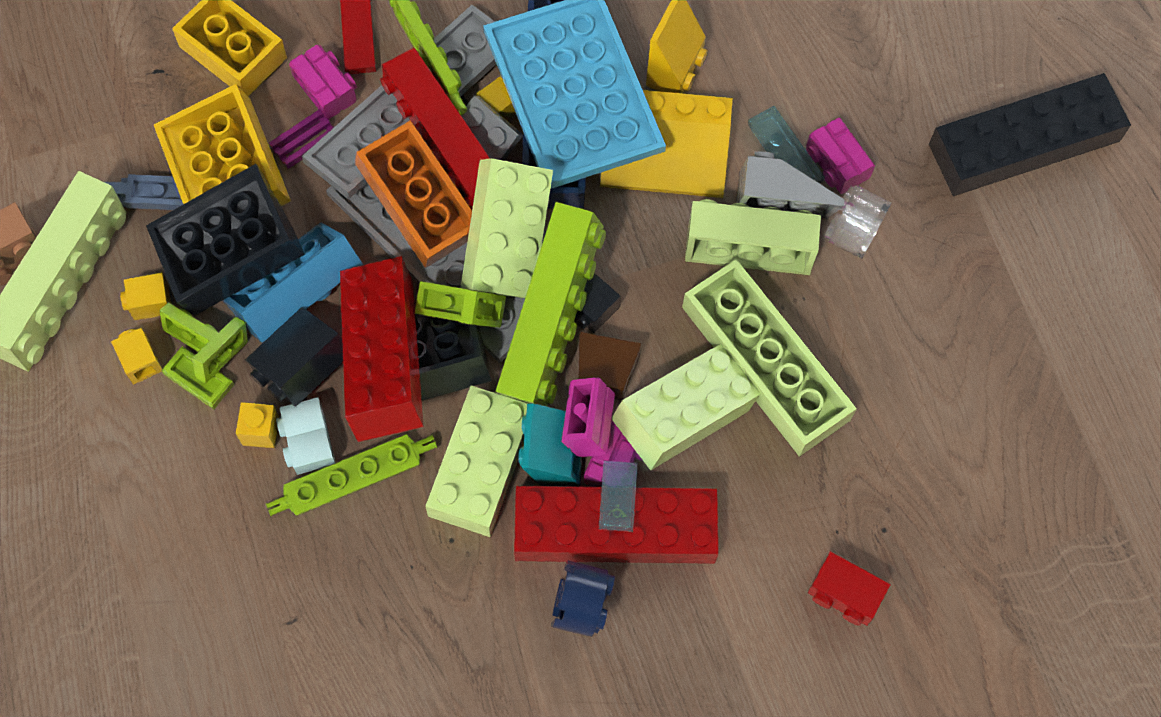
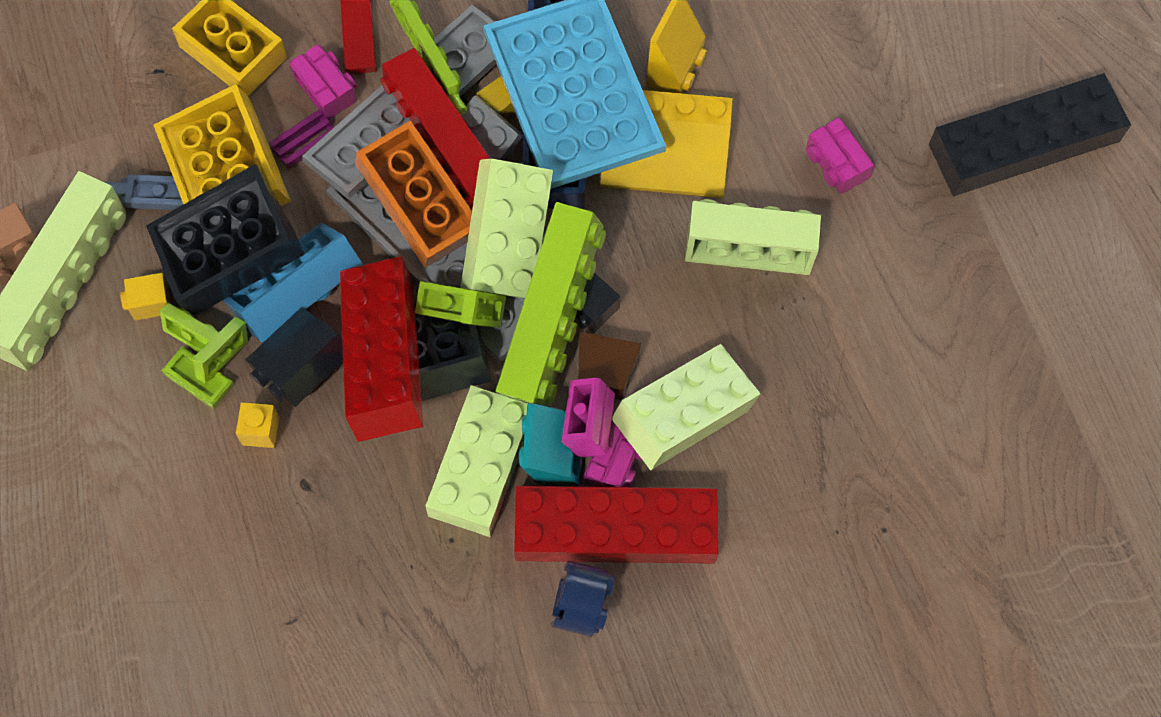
(136, 355): yellow brick -> none
(306, 436): light aqua brick -> none
(351, 475): lime plate -> none
(618, 496): clear light blue tile -> none
(778, 184): light grey slope -> none
(782, 142): clear light blue tile -> none
(791, 381): yellowish green brick -> none
(848, 590): red brick -> none
(859, 221): clear brick -> none

